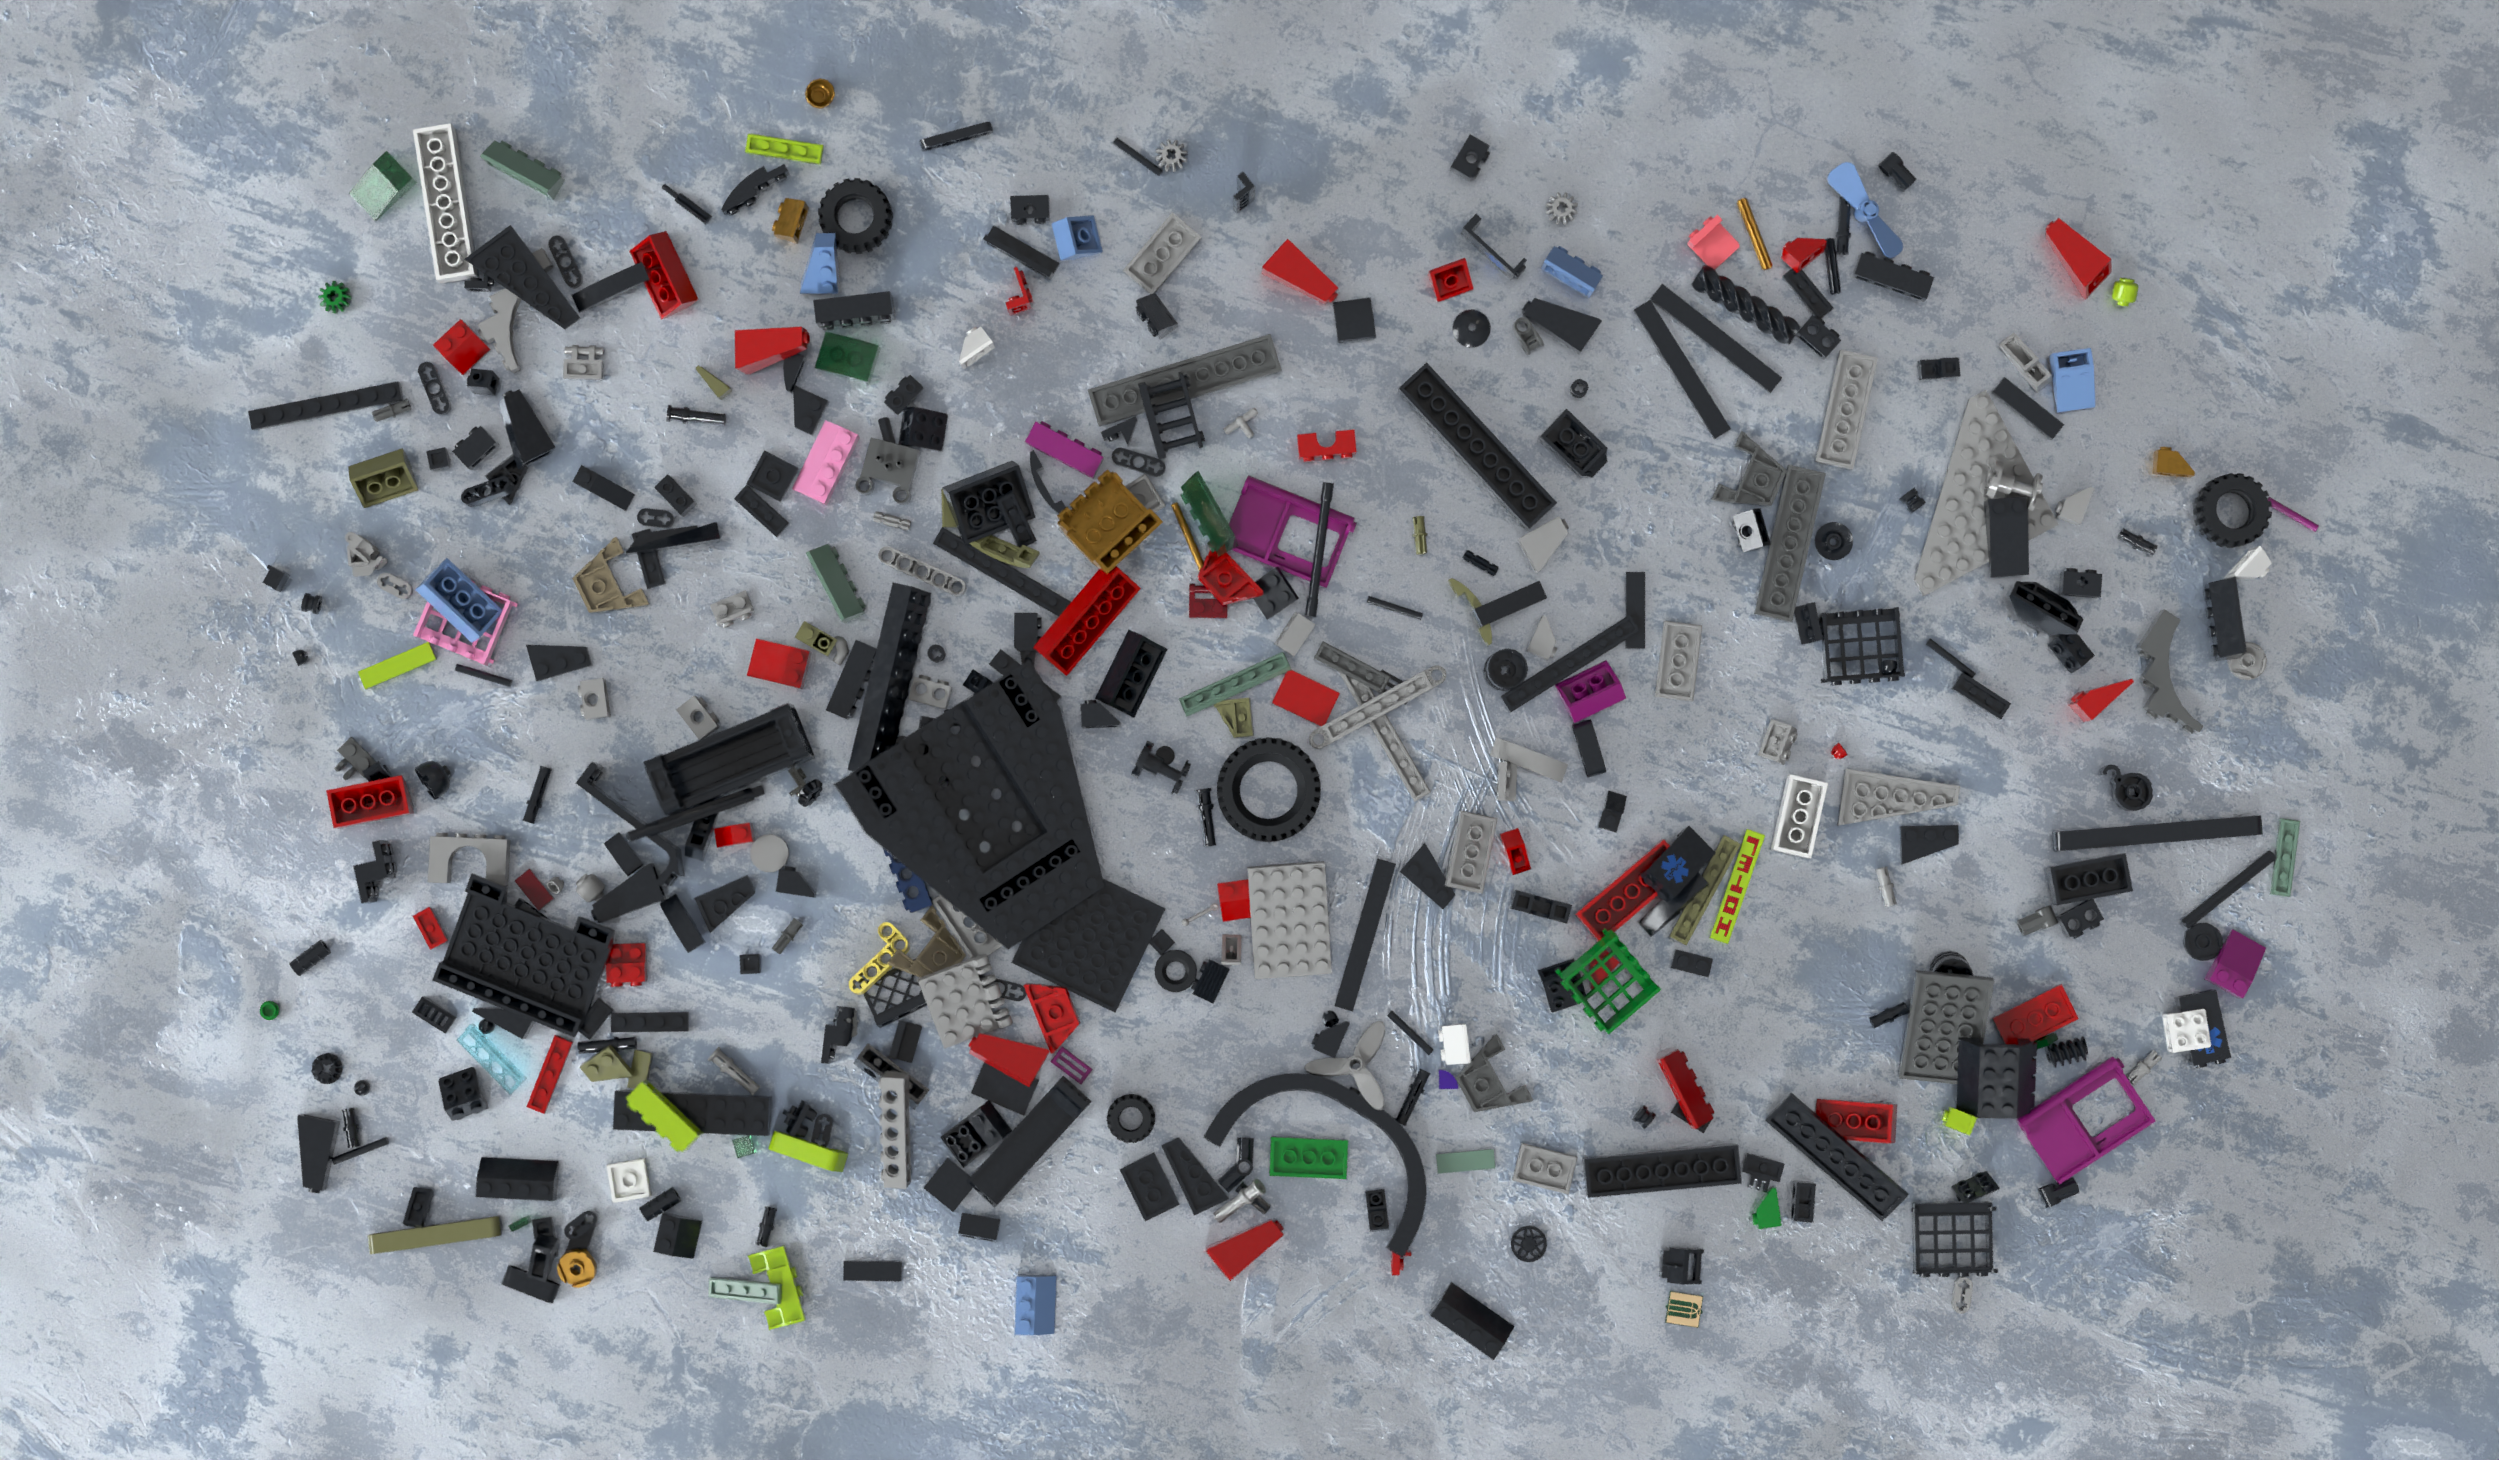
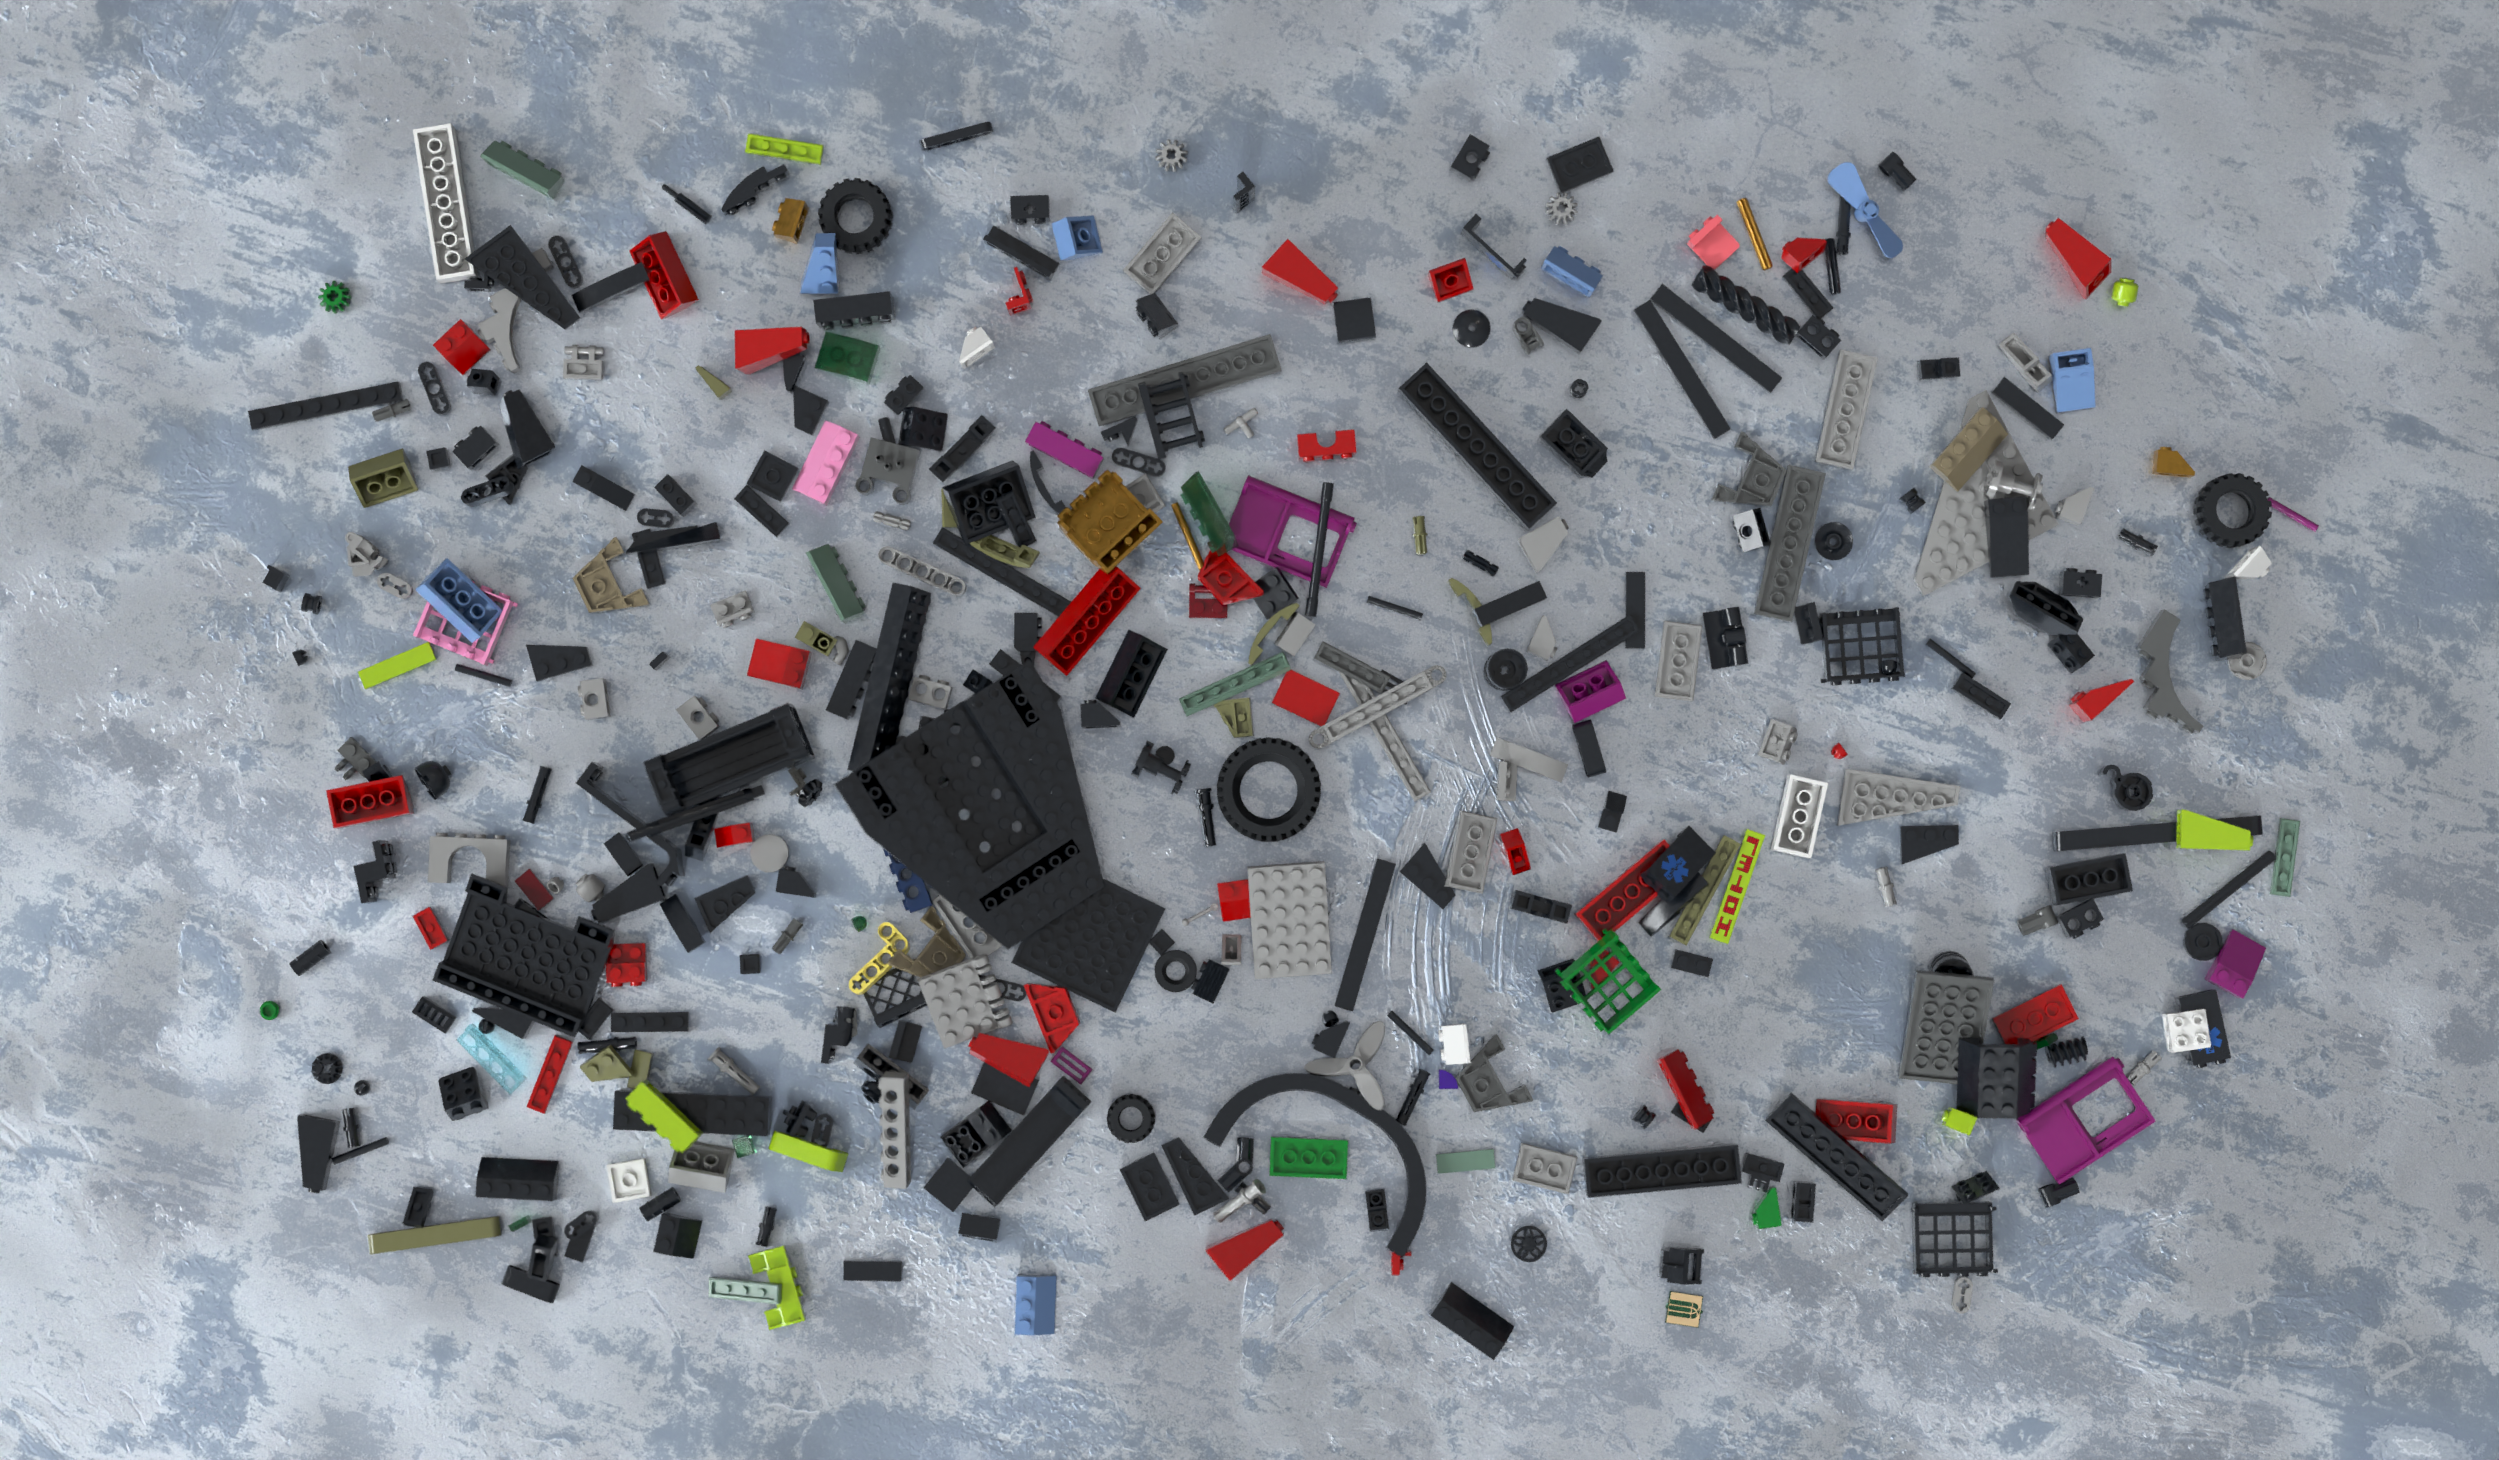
(382, 185): clear green slope -> none
(581, 1258): pearl gold plate -> none
(659, 660): none -> black tile
(702, 1167): none -> light grey slope
(719, 419): black pin -> none
(819, 93): pearl gold hair -> none
(859, 923): none -> clear green hinge
(871, 1091): none -> black plate
(931, 656): black bush -> none
(962, 449): none -> black slope
(1137, 156): black bar -> none
(1286, 614): none -> olive slope
(1579, 165): none -> black tile
(1725, 638): none -> black panel
(1888, 1015): black pin -> none
(1893, 276): black brick -> none
(1969, 449): none -> dark tan slope
(2202, 832): none -> lime slope

